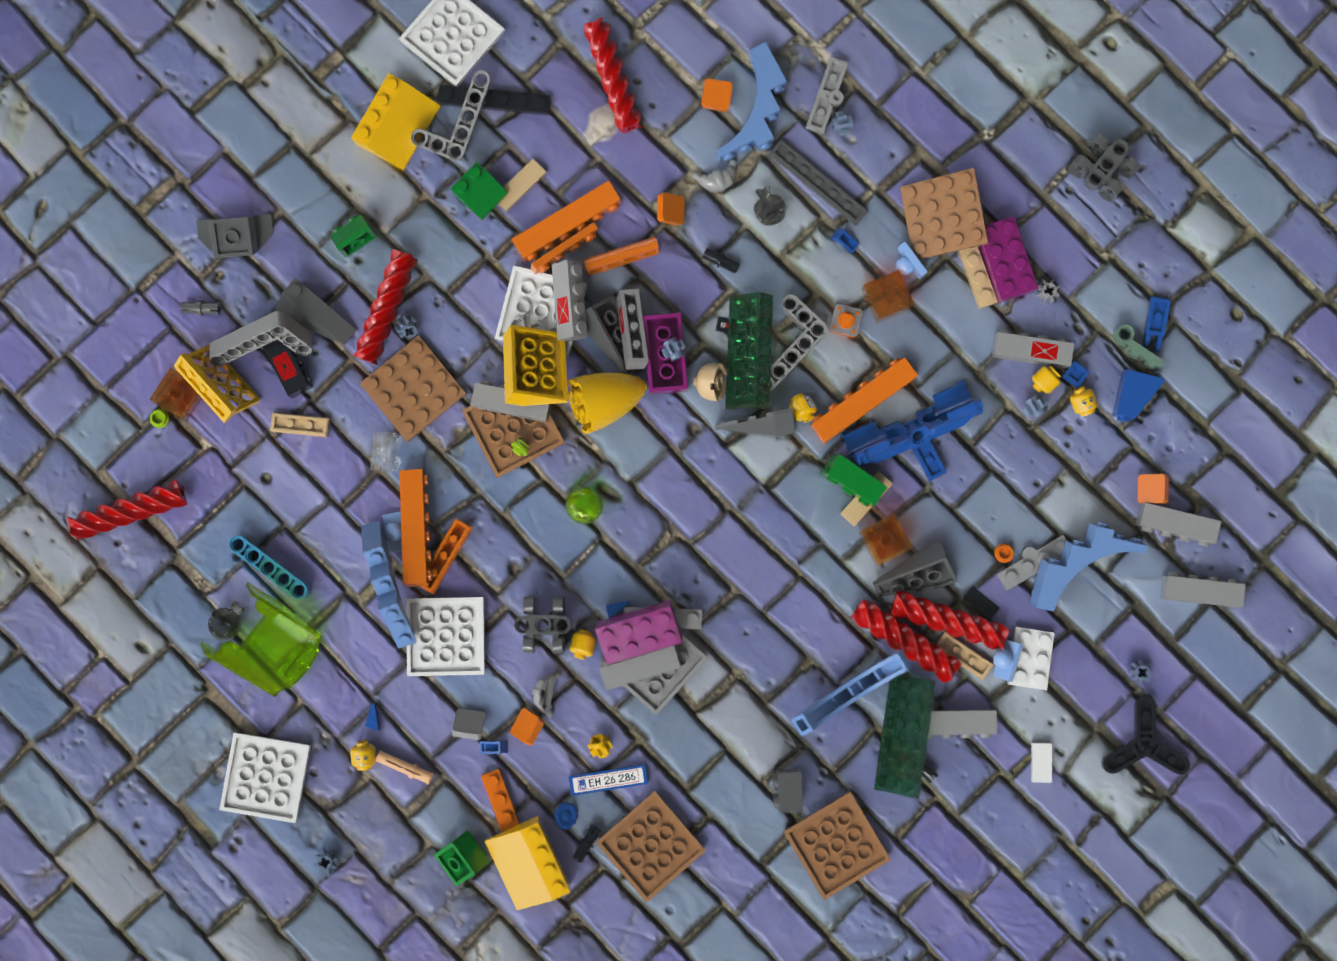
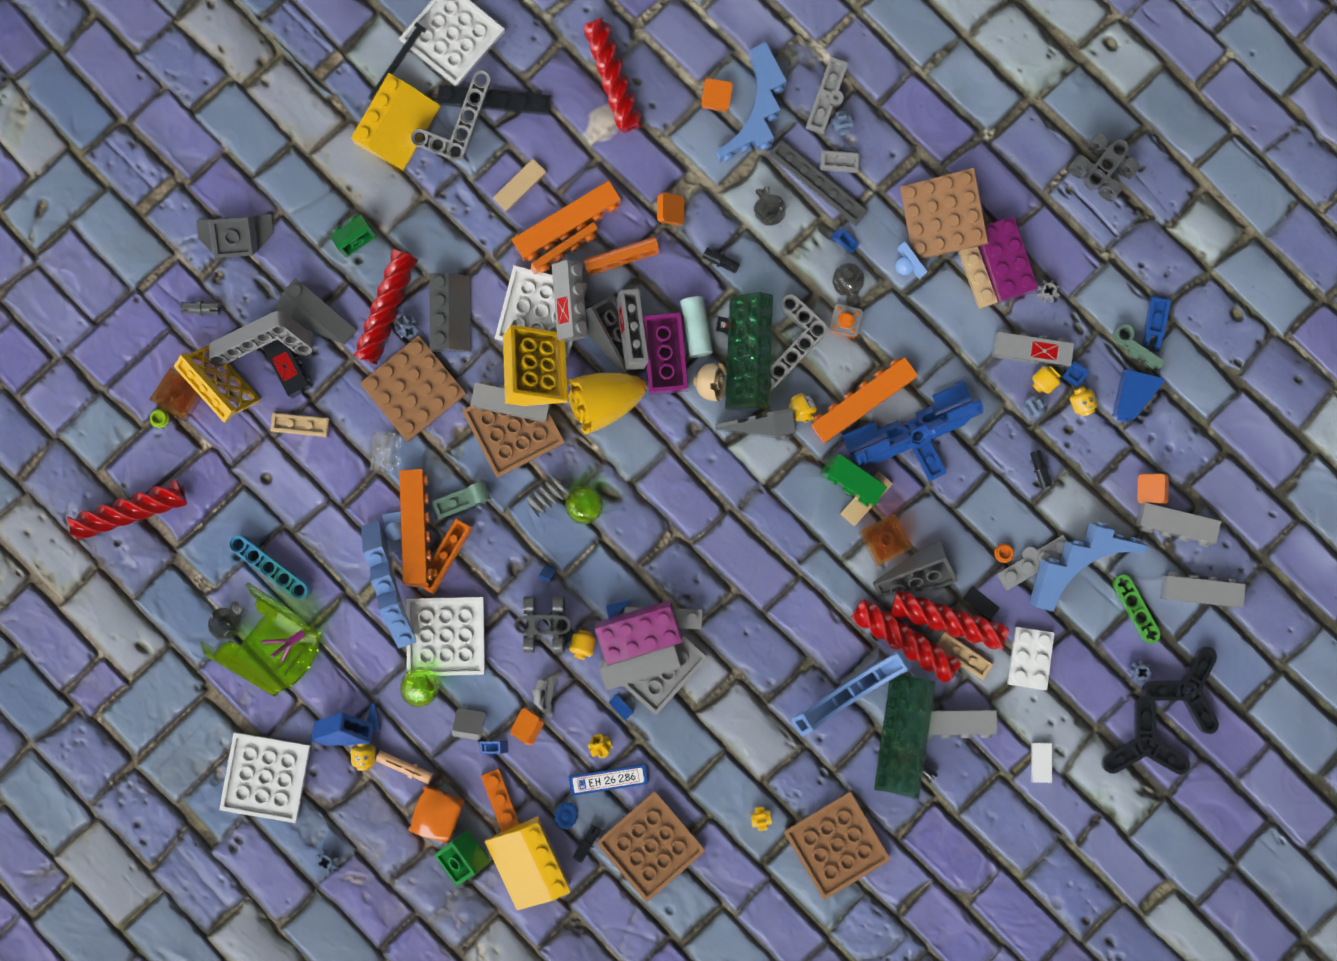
(288, 643): none -> magenta plant
(342, 730): none -> blue slope
(400, 56): none -> black bar
(419, 687): none -> clear neon green cylinder
(436, 814): none -> orange piece
(450, 312): none -> dark grey slope
(461, 500): none -> sand green plate
(478, 191): green slope -> none
(520, 447): lime plate -> none
(546, 496): none -> light grey piece
(547, 573): none -> blue piece
(621, 707): none -> blue piece
(673, 349): sand blue gear -> none
(697, 331): none -> light aqua piece
(718, 179): light grey piece -> none
(761, 818): none -> yellow gear
(789, 790): dark grey brick -> none
(839, 161): none -> light grey plate
(848, 281): none -> clear smoke hat
(887, 296): clear orange brick -> none
(1007, 660): light blue tile -> none
(1040, 469): none -> black axle
(1134, 610): none -> bright green beam
(1176, 690): none -> black piece

